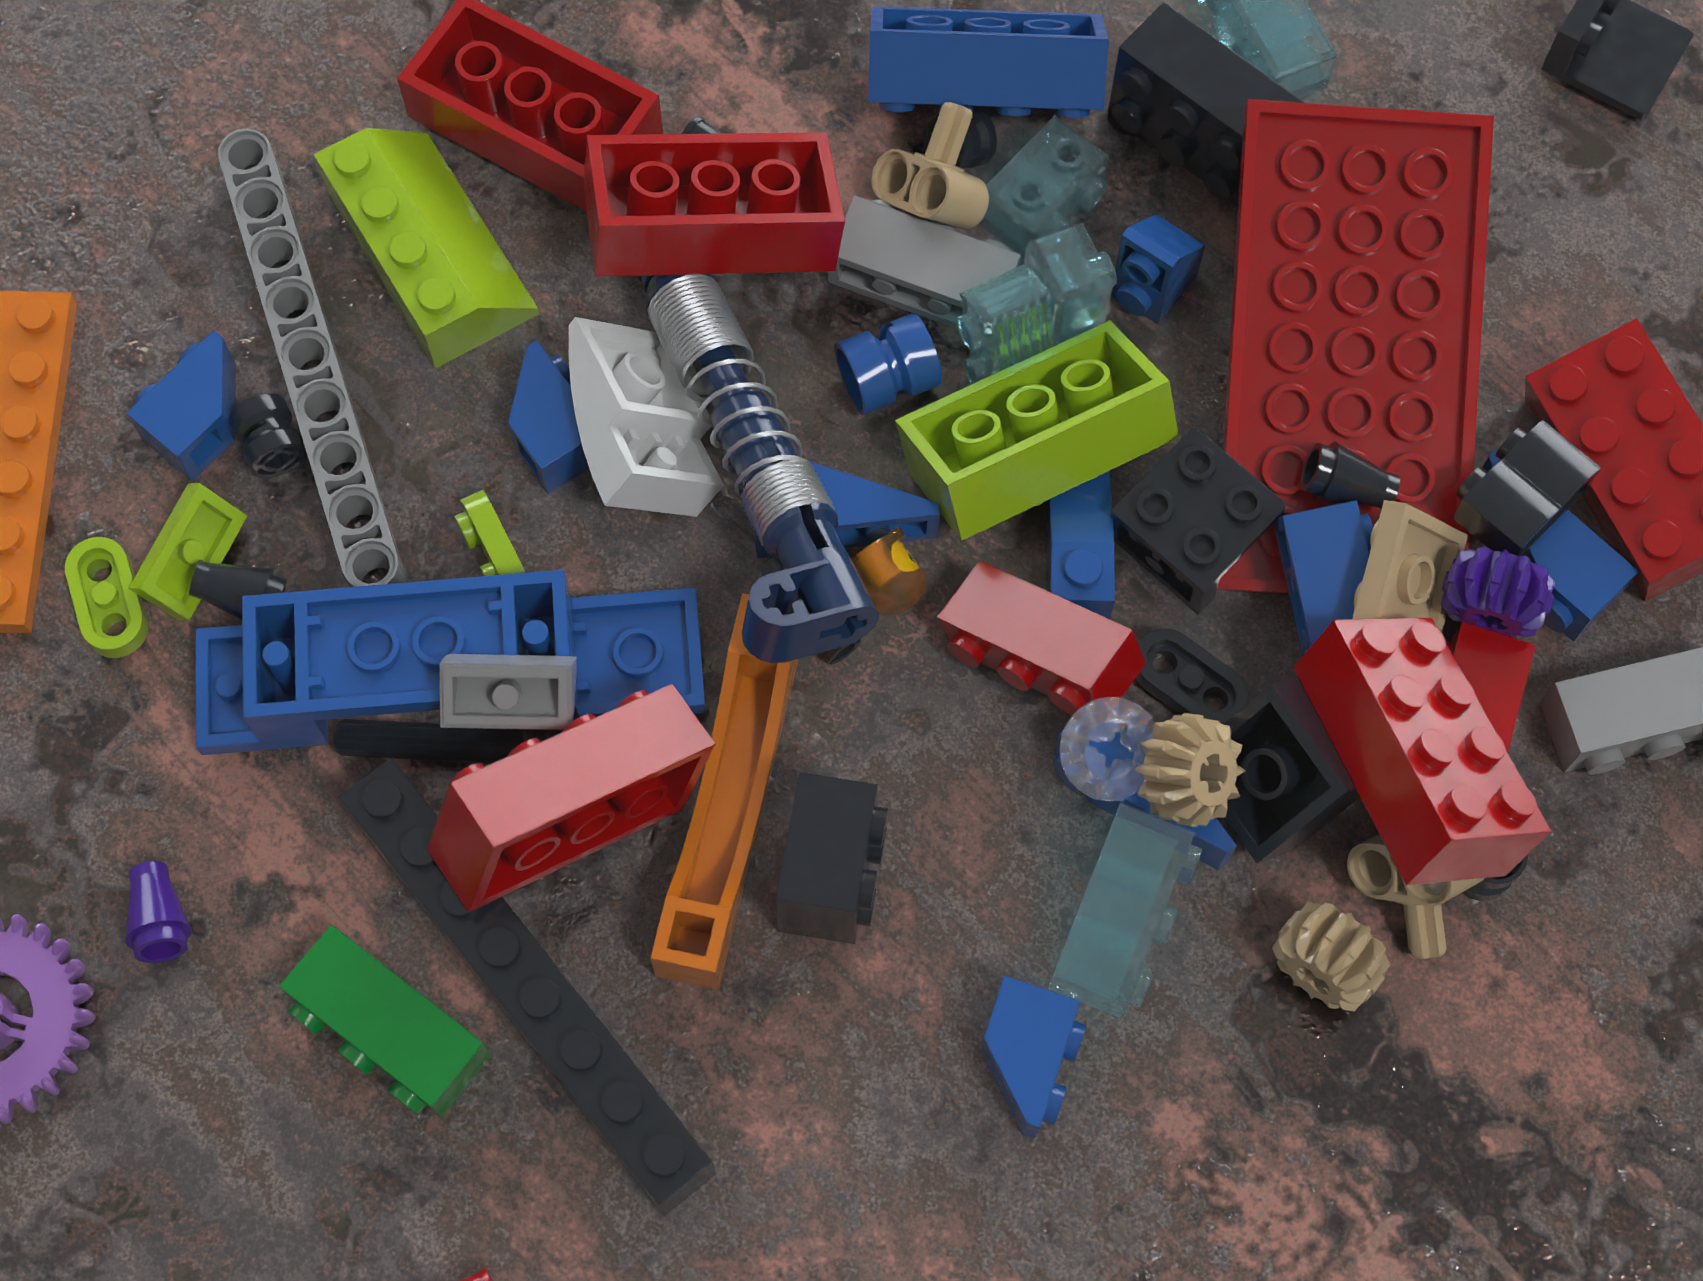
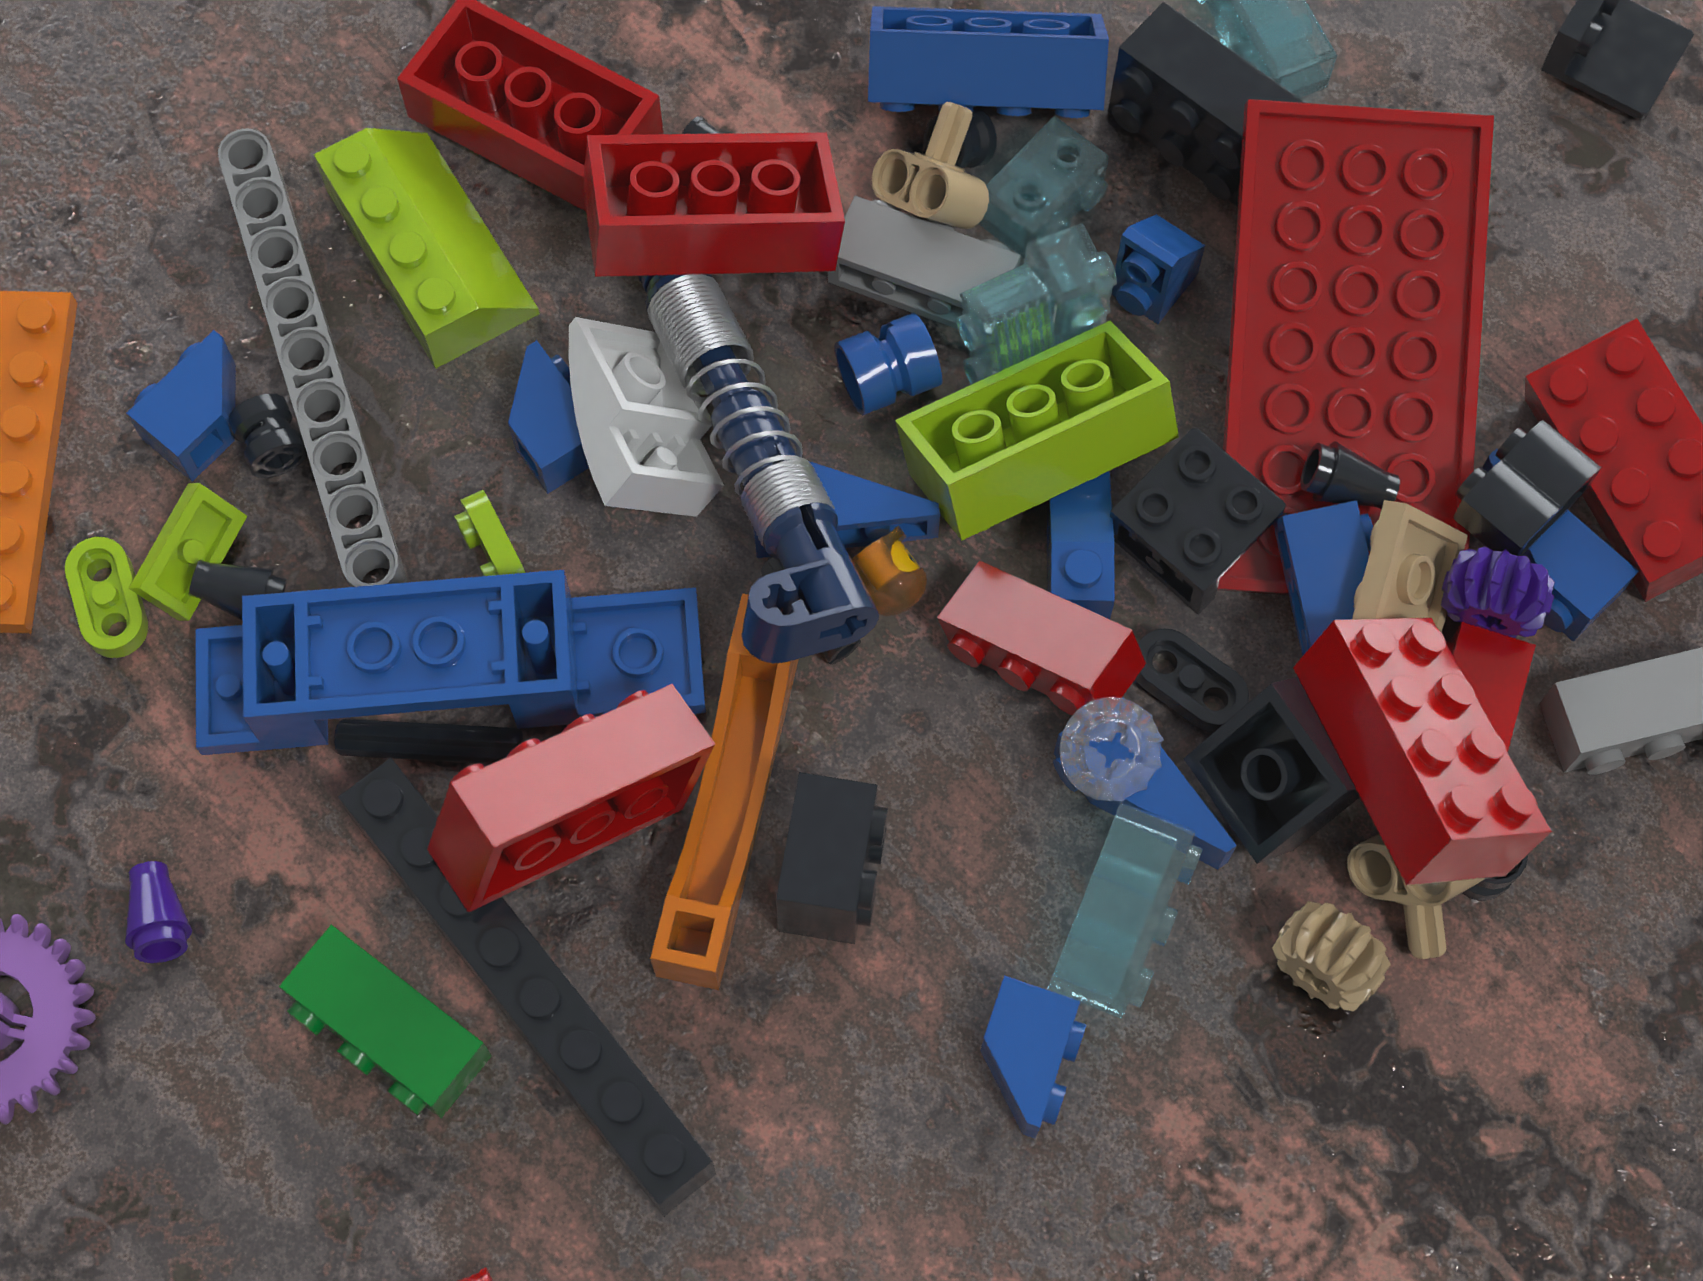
(507, 691): light grey slope -> none
(1190, 769): tan gear -> none

